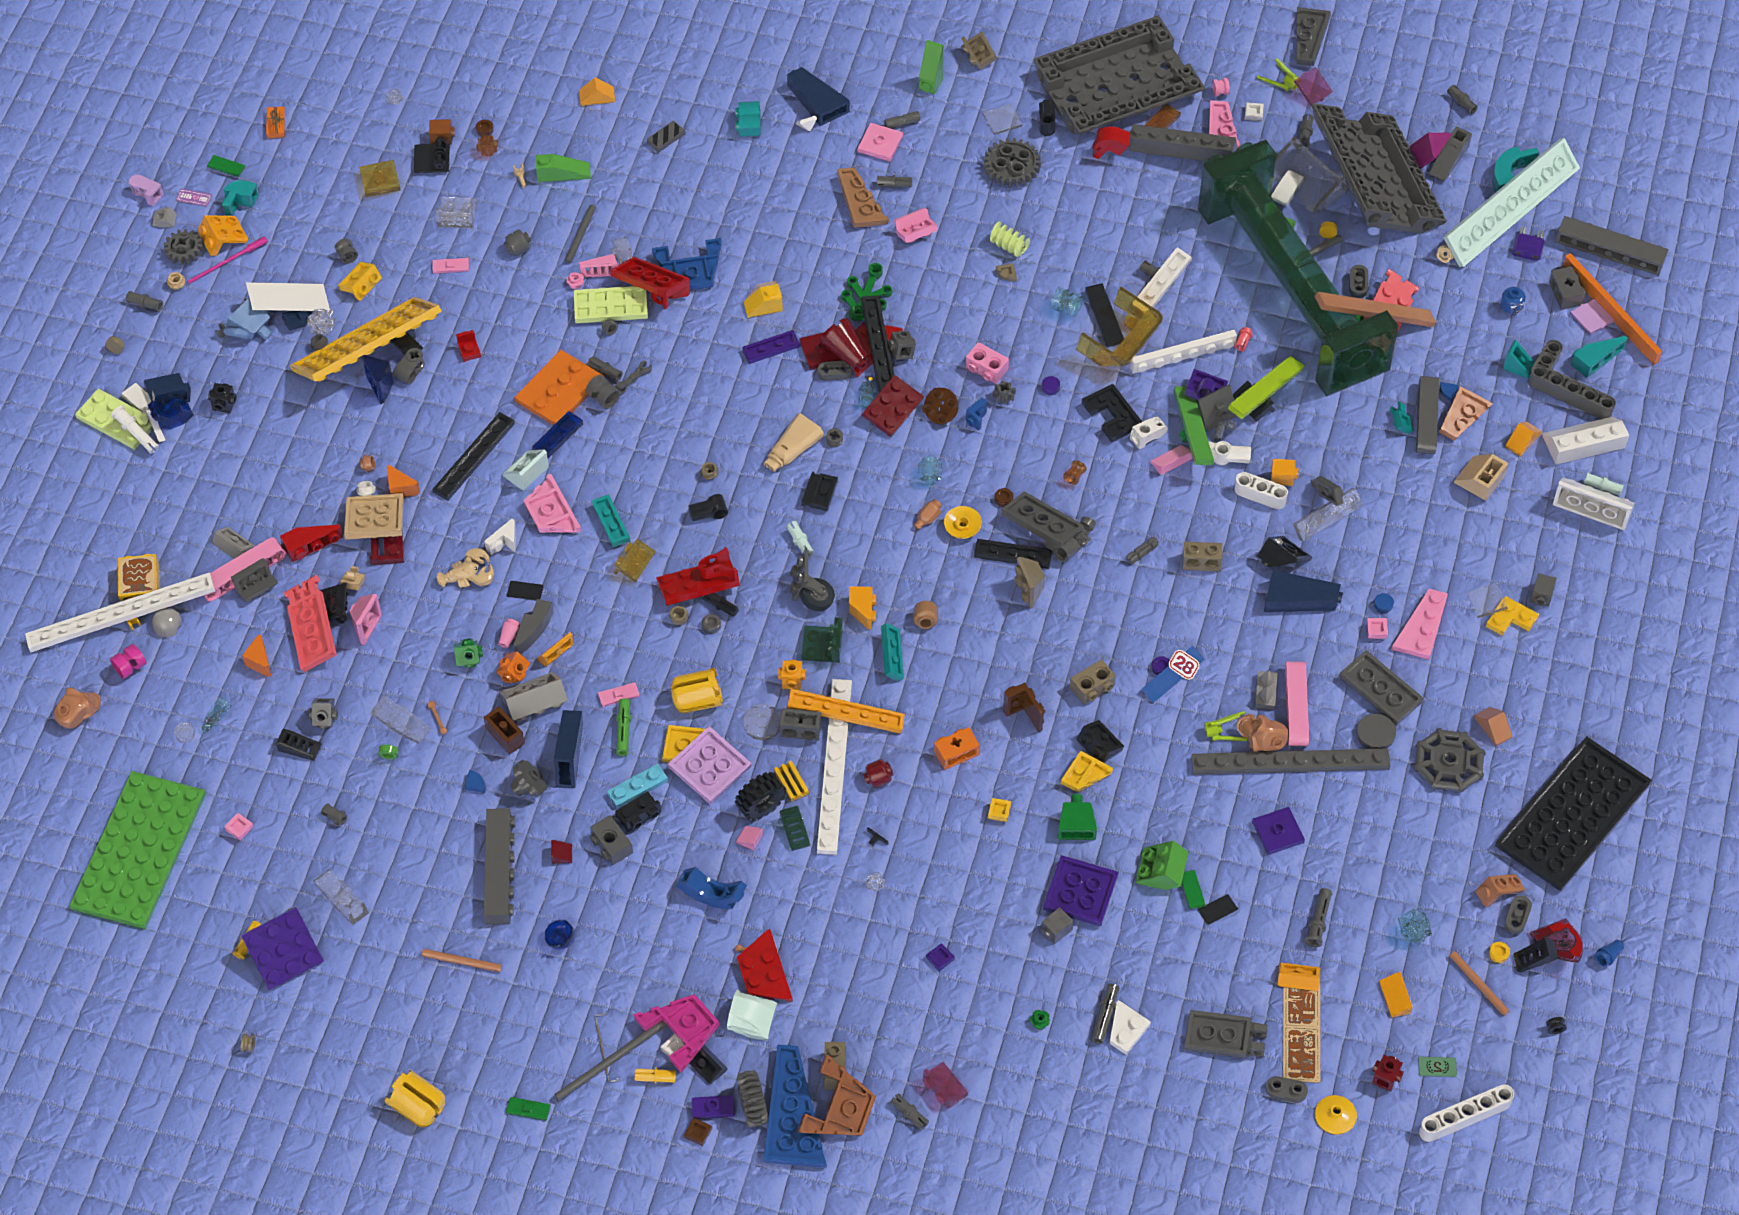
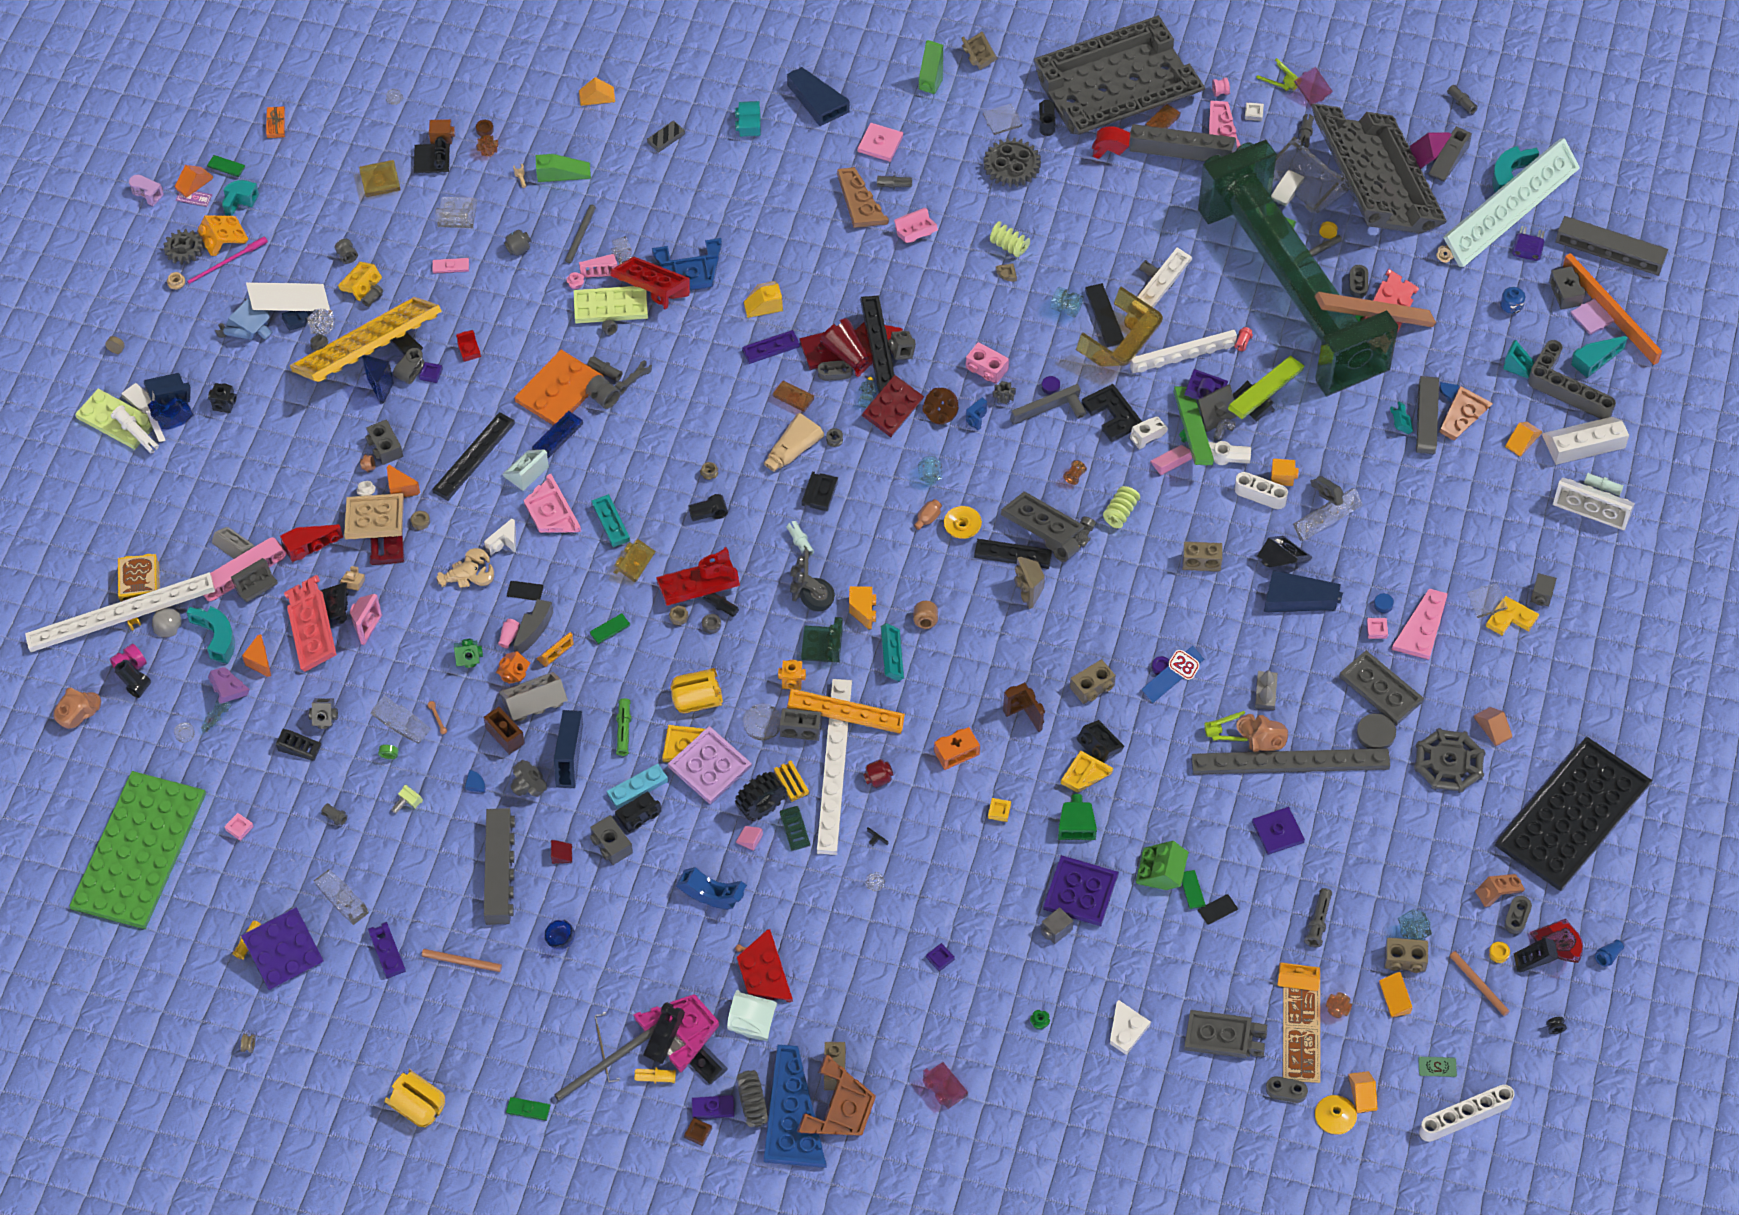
(135, 681): none -> black piece
(144, 301): dark grey pin -> none
(164, 218): light grey slope -> none
(192, 179): none -> orange slope
(223, 642): none -> teal arch
(227, 685): none -> medium lavender wing
(375, 292): none -> dark grey pin
(382, 438): none -> dark grey brick
(387, 950): none -> dark purple plate
(407, 796): none -> yellowish green piece
(420, 520): none -> dark tan tile
(430, 372): none -> dark purple tile
(609, 628): none -> green piece
(612, 696): bright pink piece -> none
(664, 1033): none -> black plate
(793, 396): none -> clear orange plate
(807, 123): white slope -> none
(856, 308): green plant -> none
(902, 120): dark grey piece -> none
(909, 1112): dark grey pin -> none
(1003, 497): reddish brown tile -> none
(1068, 395): none -> dark grey piece
(1111, 993): dark grey pin -> none
(1121, 506): none -> yellowish green piece
(1142, 550): dark grey axle -> none
(1296, 703): bright pink beam -> none
(1310, 33): dark grey wing -> none
(1338, 1005): none -> clear orange gear
(1363, 1091): none -> light orange slope
(1387, 1072): dark red brick -> none
(1406, 950): none -> dark tan brick
(1482, 475): tan slope -> none

